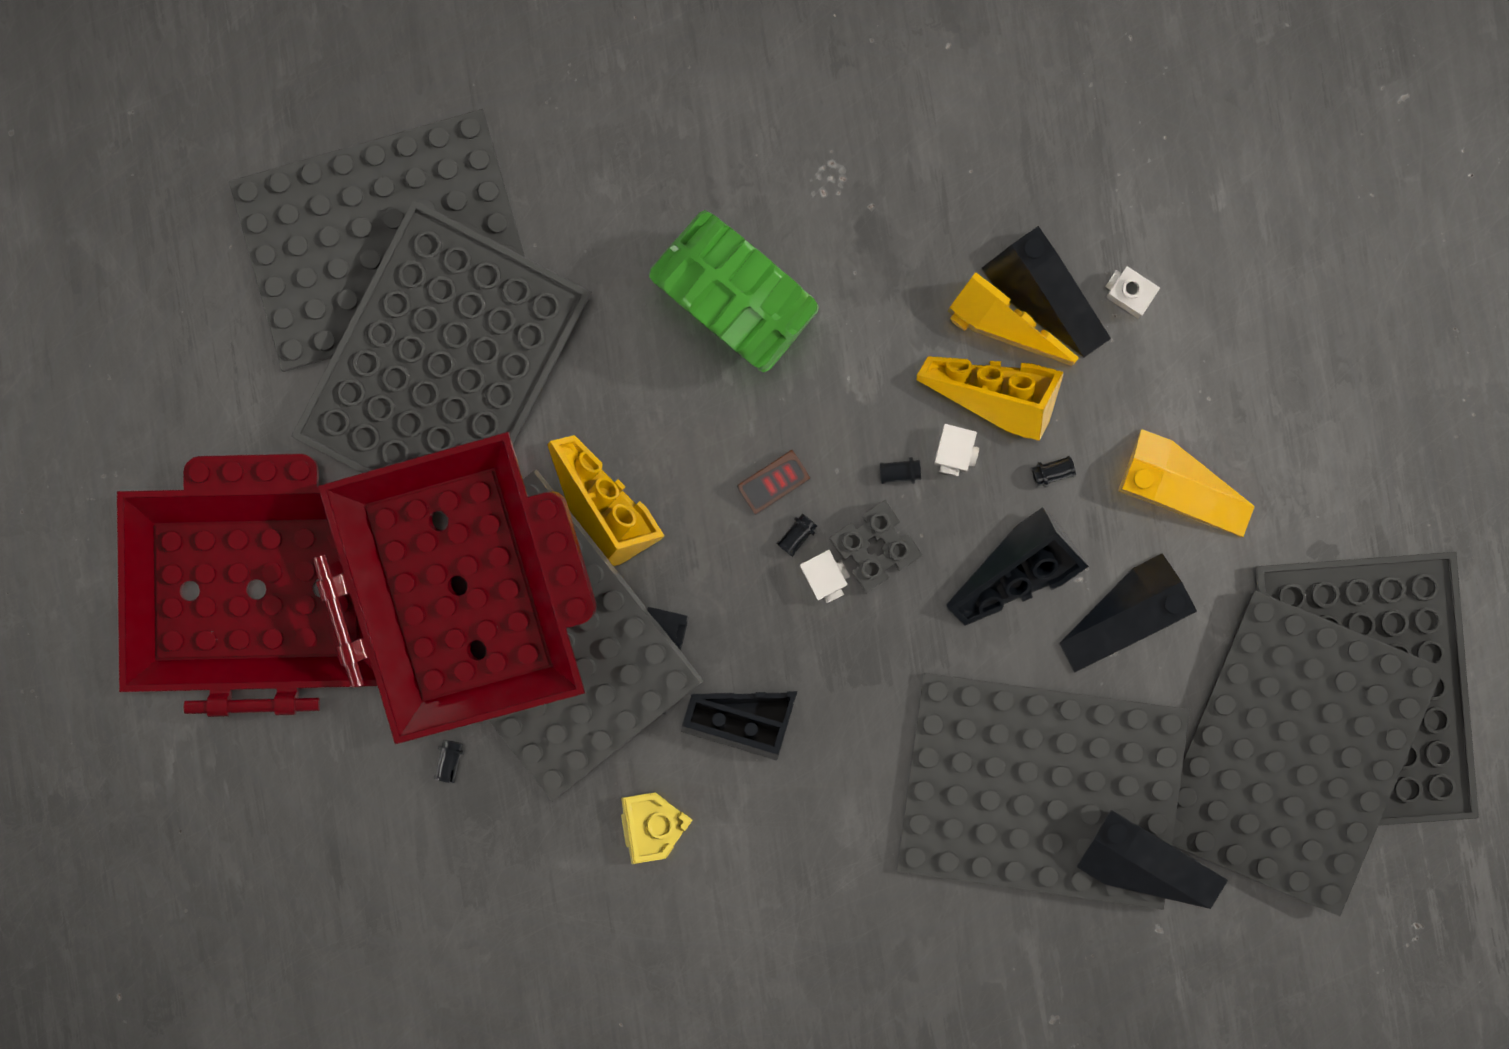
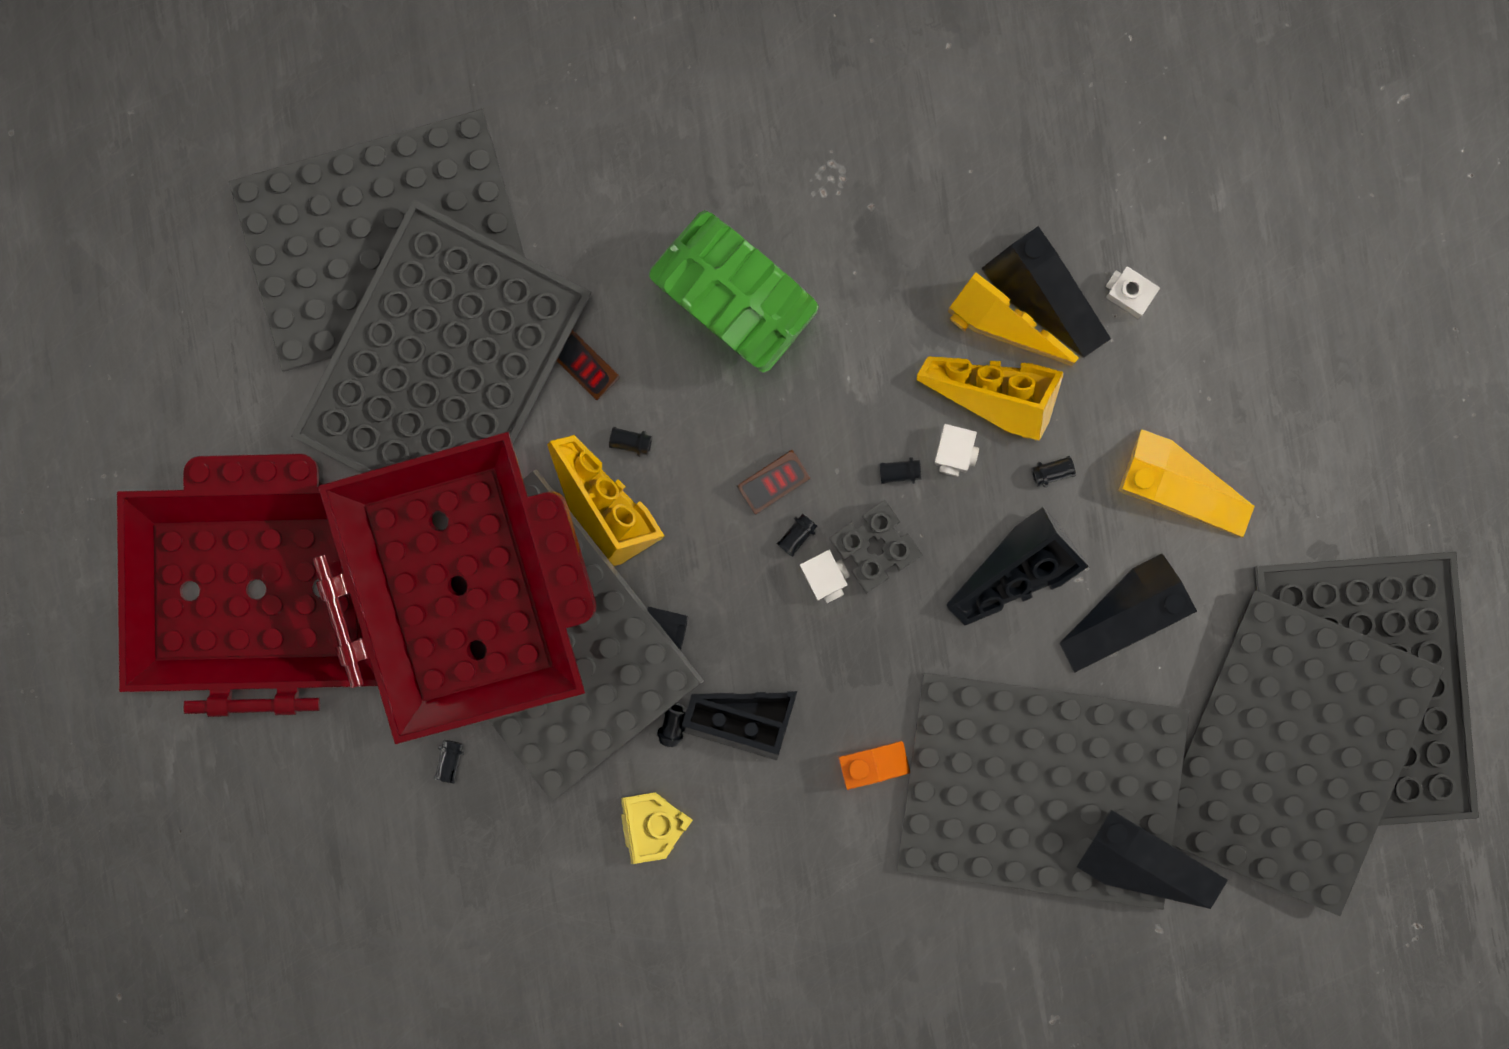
(586, 366): none -> slope
(630, 441): none -> black pin
(670, 732): none -> black pin
(874, 765): none -> orange slope

